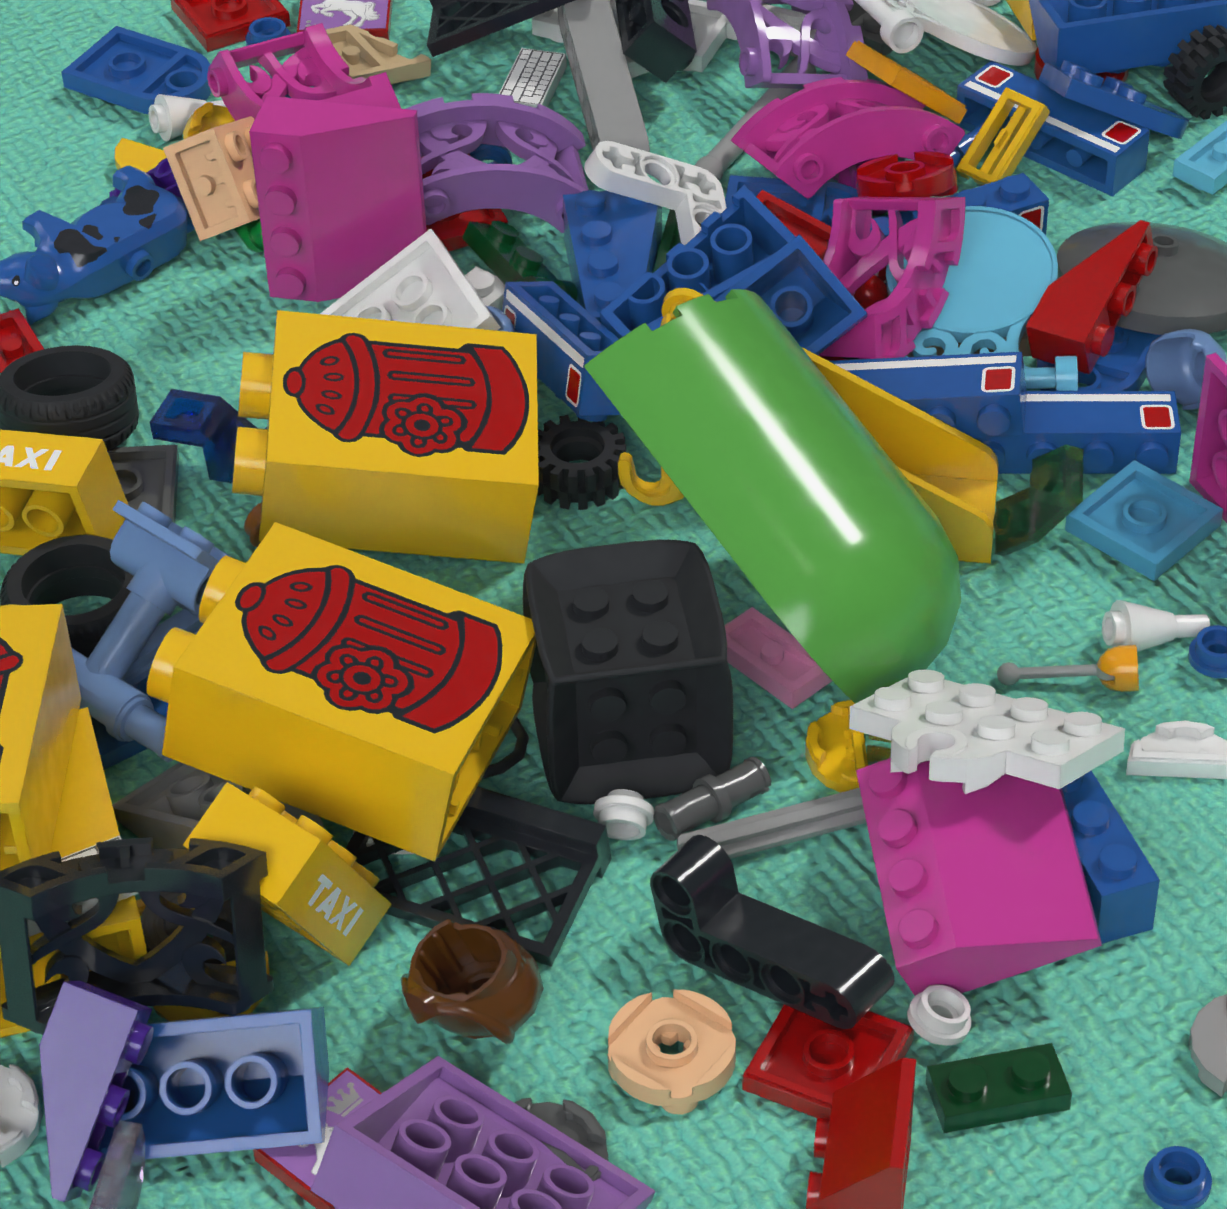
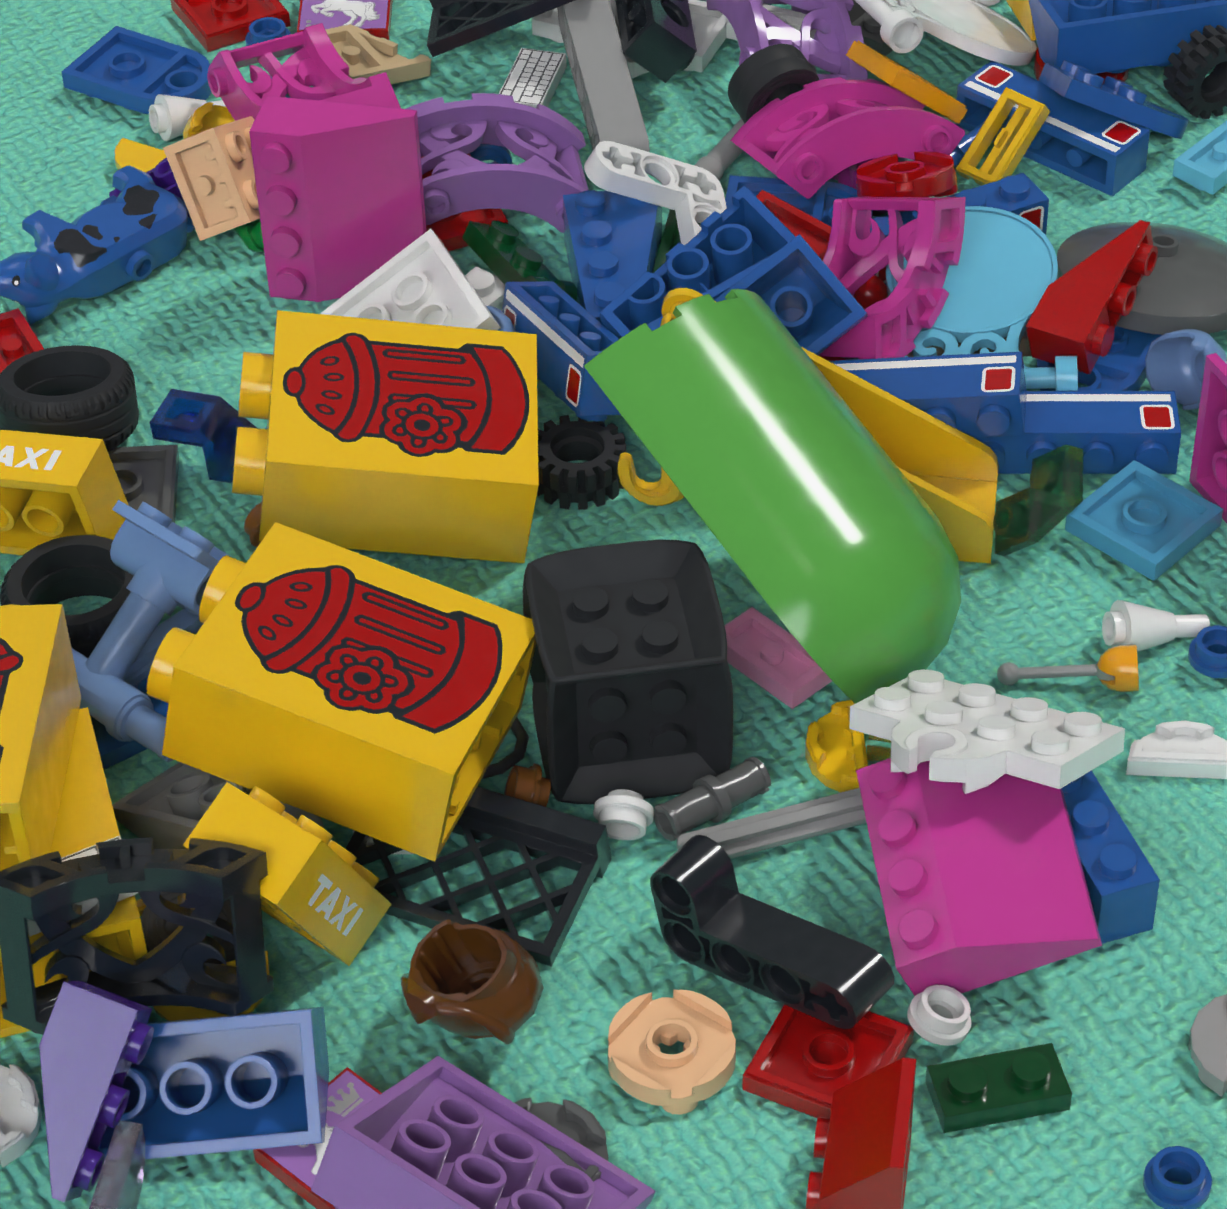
(528, 785): none -> dark orange plate
(767, 76): none -> black tyre

